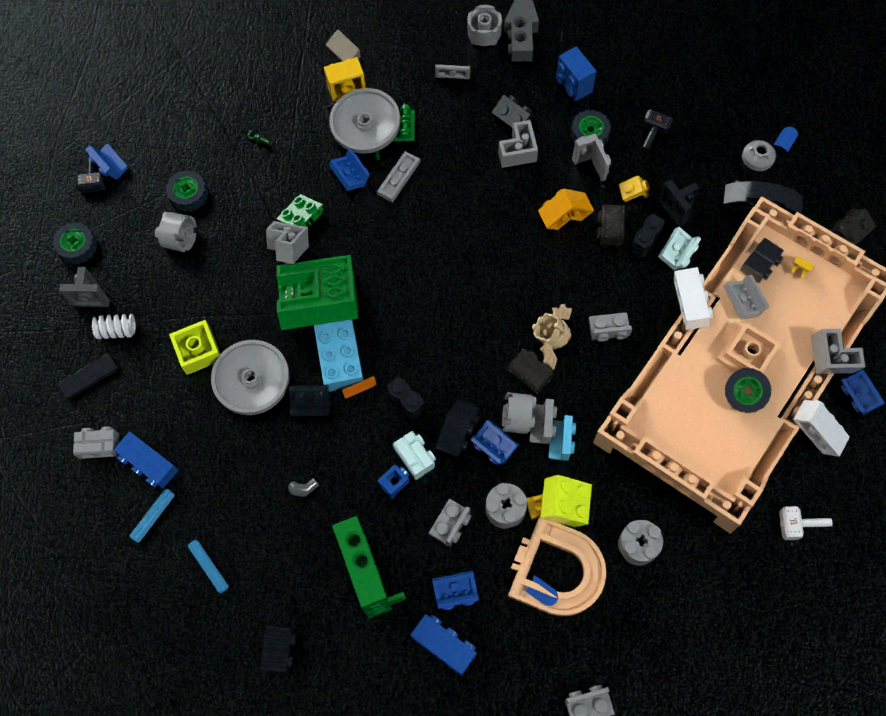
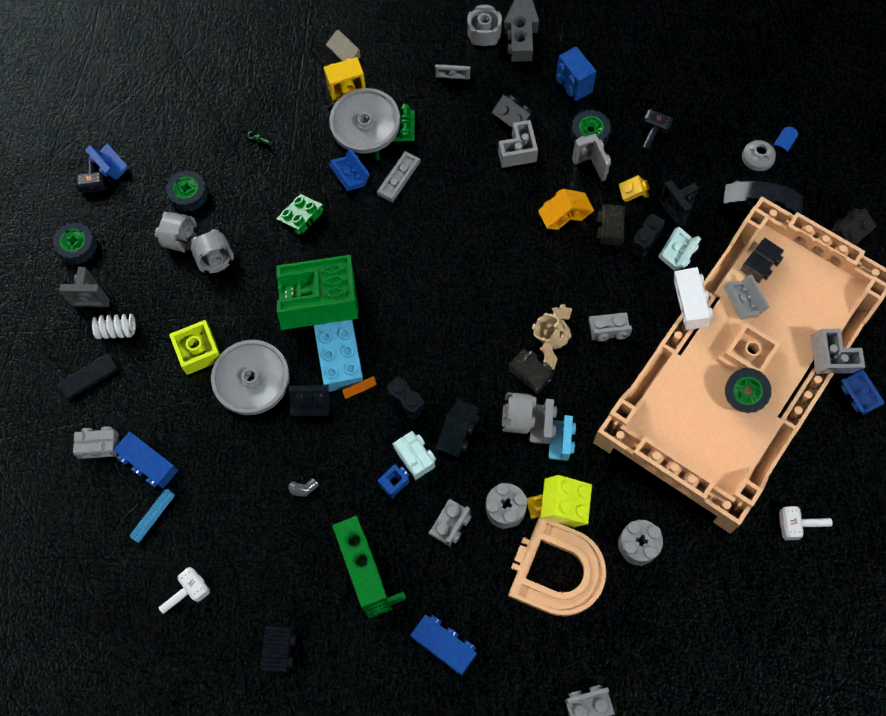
(192, 584): none -> white piece
(208, 566): dark azure axle -> none
(211, 251): none -> light grey brick
(287, 240): light grey brick -> none
(455, 590): blue bracket -> none
(494, 443): blue bracket -> none
(542, 597): blue piece -> none
(803, 265): yellow tile -> none
(821, 427): white brick -> none

